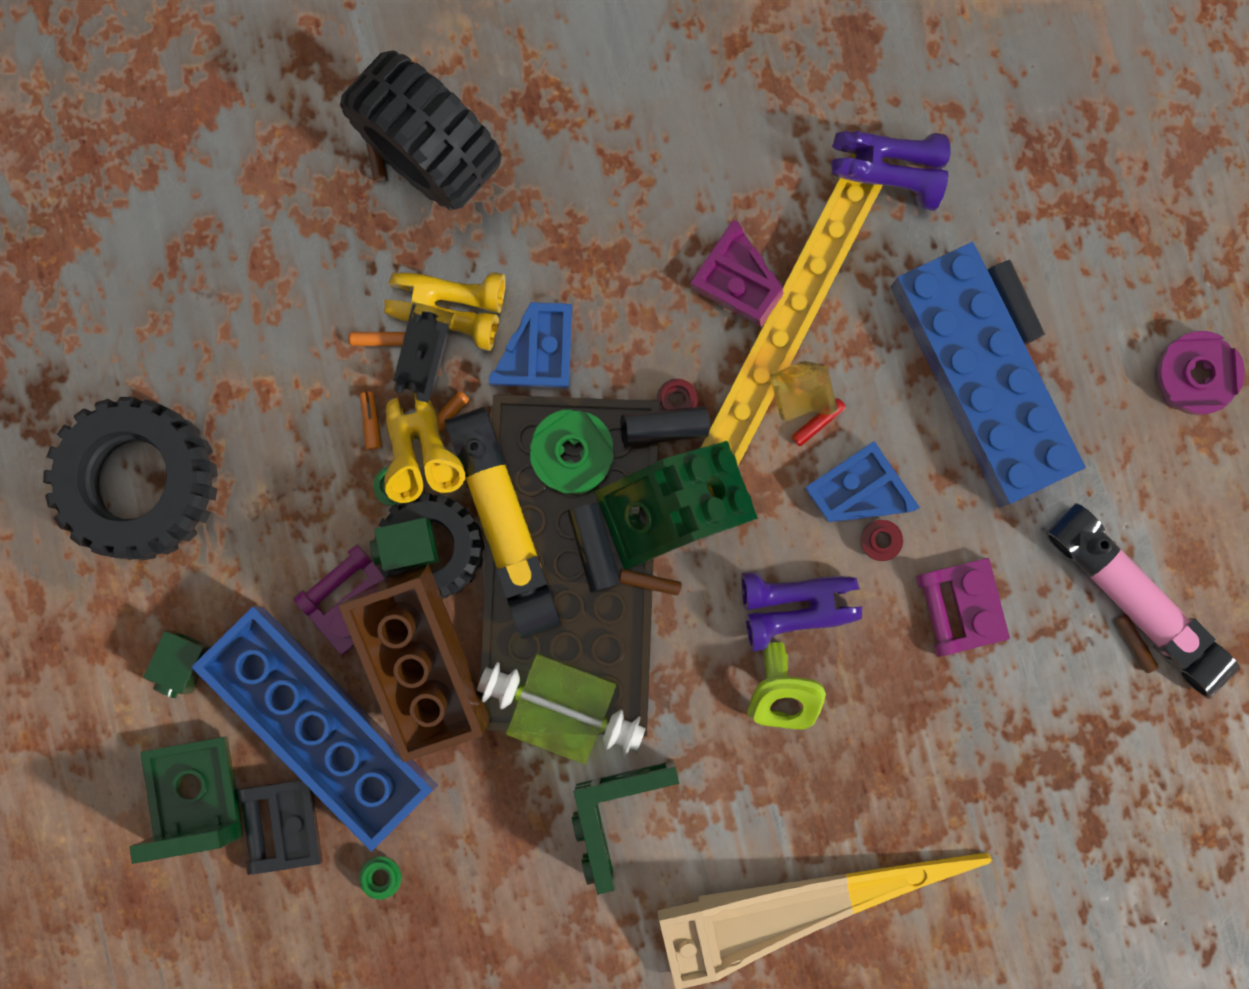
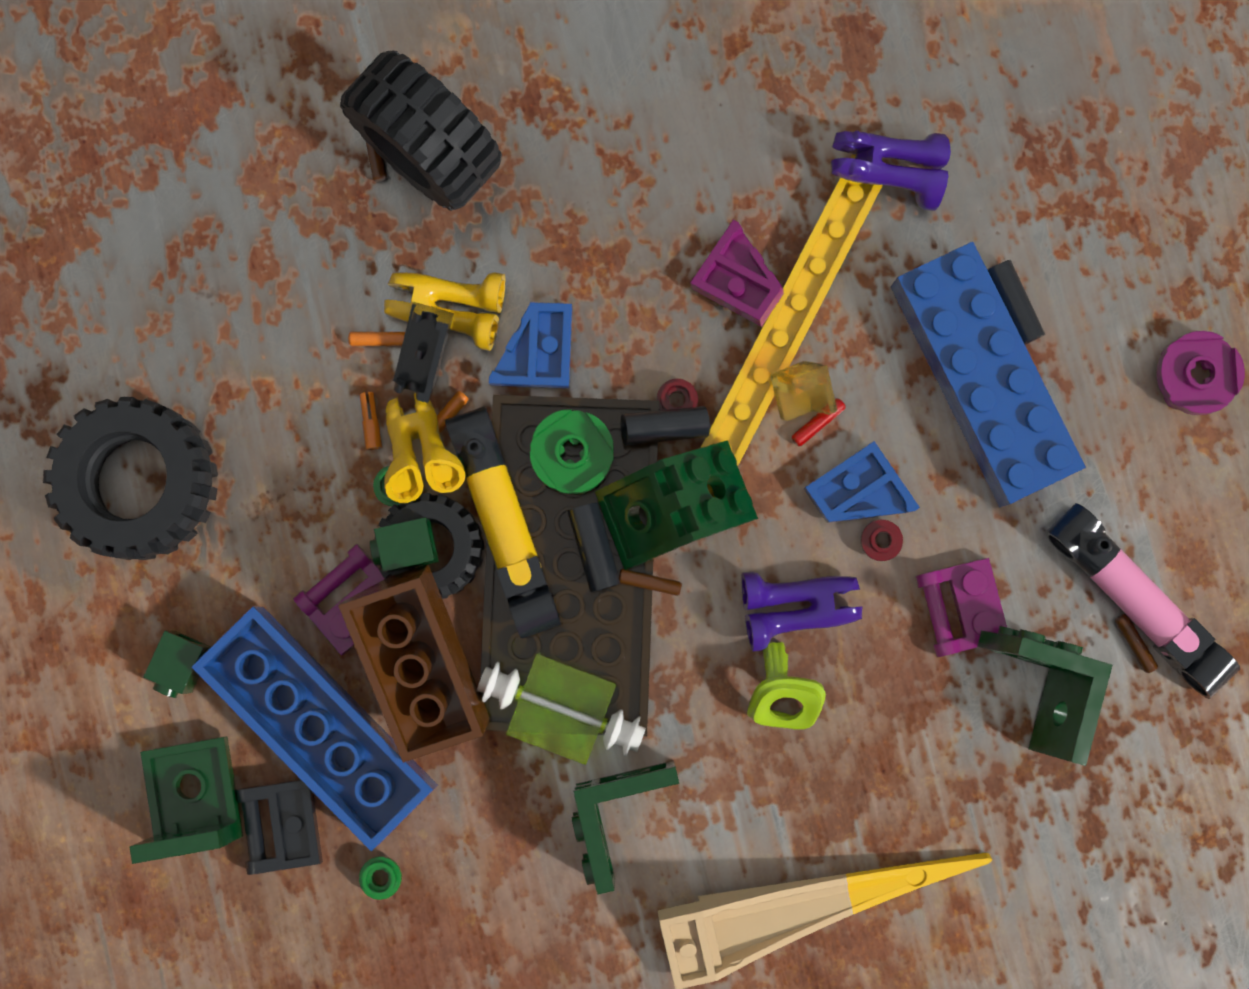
(1071, 692): none -> dark green bracket

